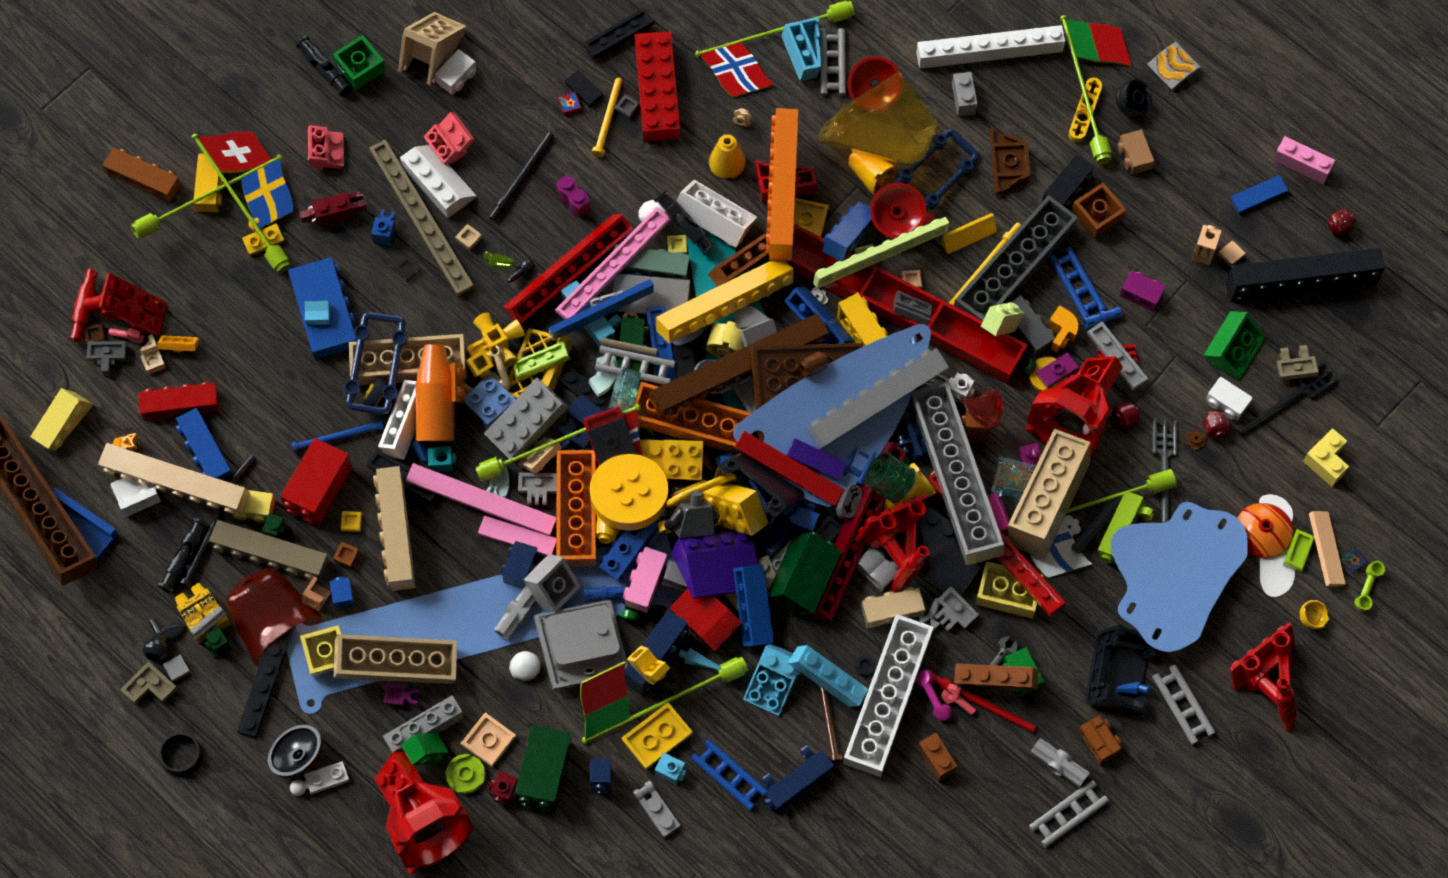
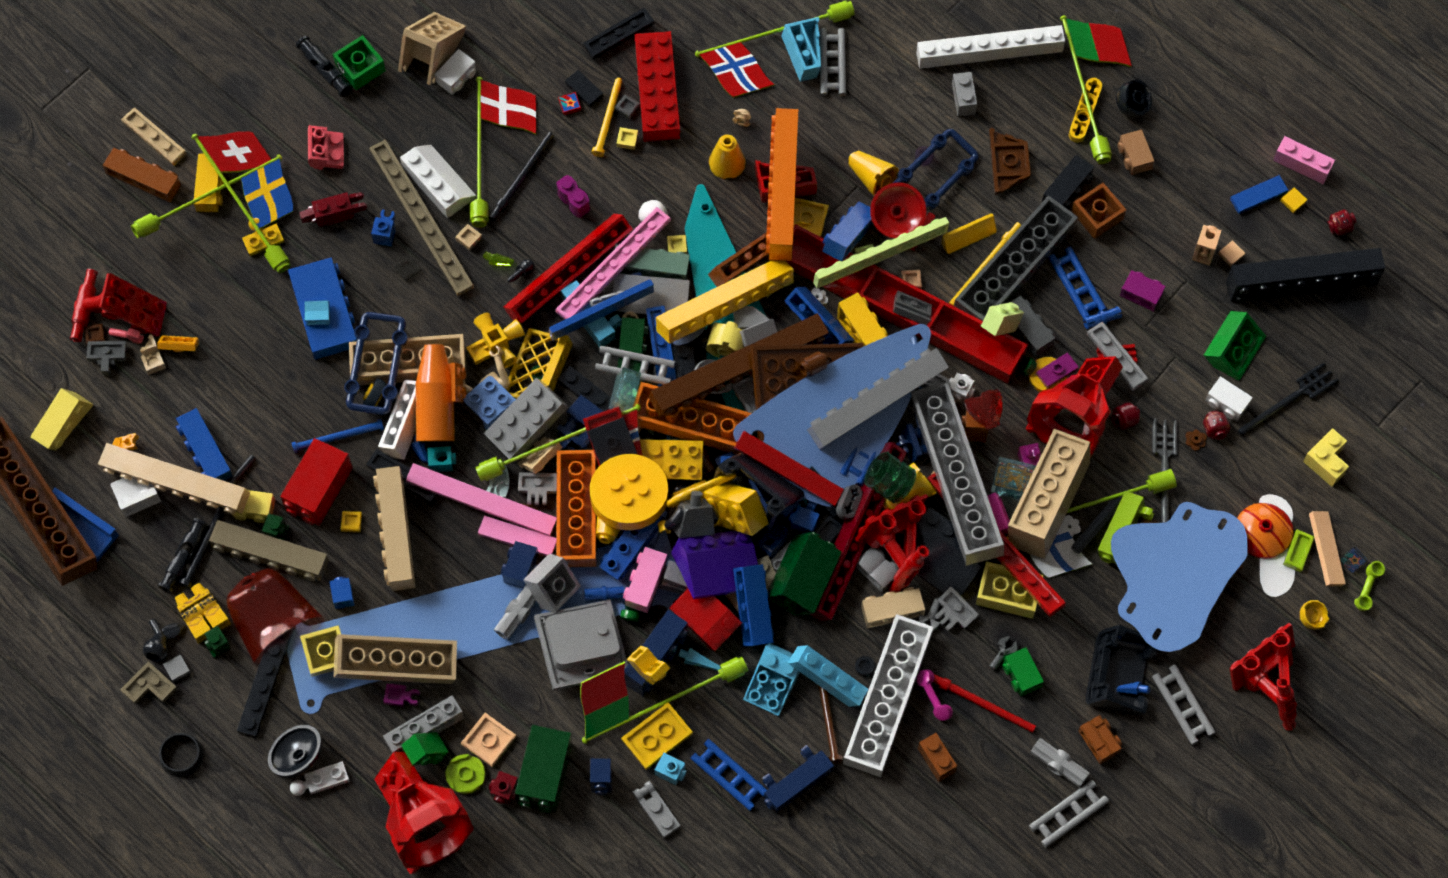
(154, 136): none -> tan tile
(178, 401): red brick -> none
(209, 621): light grey axle -> none
(315, 595): nougat panel -> none
(346, 555): dark orange plate -> none
(449, 139): coral brick -> none
(480, 364): yellow brick -> none
(504, 108): none -> flag
(525, 666): white hair -> none
(541, 360): lime tile -> none
(603, 381): light aqua tile -> none
(627, 138): none -> light yellow plate
(628, 346): dark tan bar -> none
(691, 229): black piece -> none
(716, 213): white slope -> none
(816, 459): dark purple tile -> none
(866, 71): red dish -> none
(883, 124): clear yellow windscreen -> none
(949, 698): coral bar -> none
(996, 676): dark orange brick -> none
(1065, 325): light orange brick -> none
(1173, 65): slope -> none
(1293, 200): none -> yellow tile
(1297, 367): dark tan plate -> none

